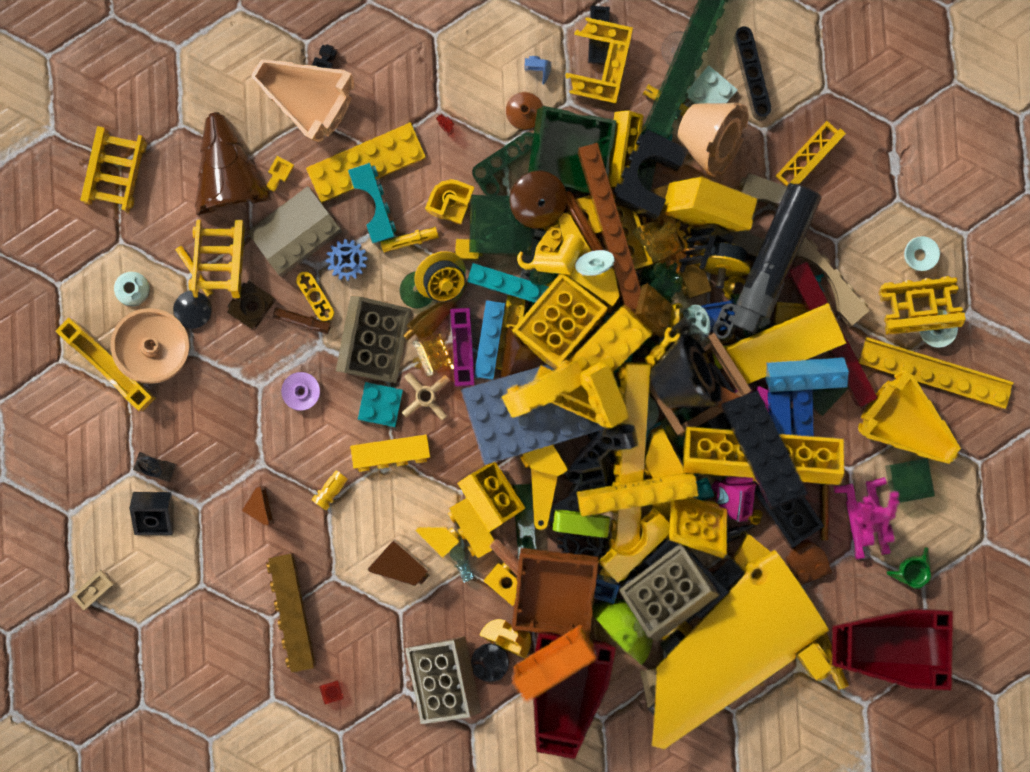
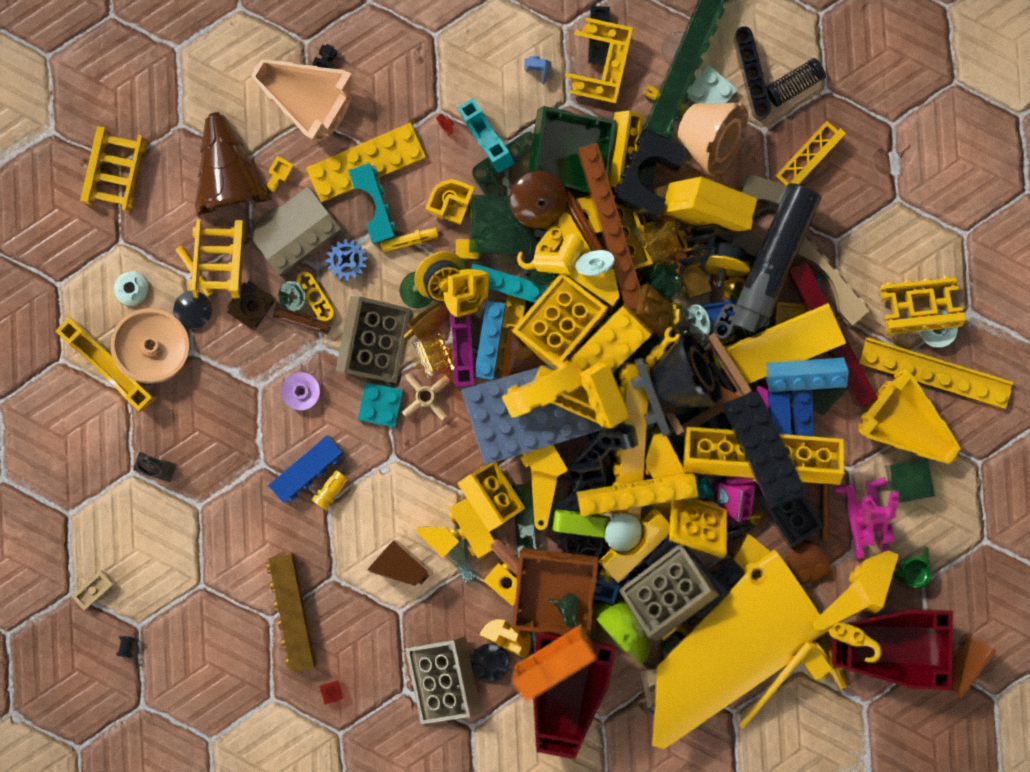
(126, 646): none -> black bush
(152, 513): black slope -> none
(259, 507): dark orange slope -> none
(287, 301): none -> clear green gear
(305, 469): none -> blue brick
(390, 451): yellow brick -> none
(466, 291): none -> yellow brick
(485, 135): none -> teal arch
(518, 118): dark orange dish -> none
(567, 608): none -> clear green animal
(623, 532): none -> light aqua dish
(656, 414): none -> dark grey hinge
(775, 685): none -> yellow piece
(817, 70): none -> black piece
(866, 595): none -> yellow slope
(930, 250): light aqua piece -> none
(968, 662): none -> dark orange slope

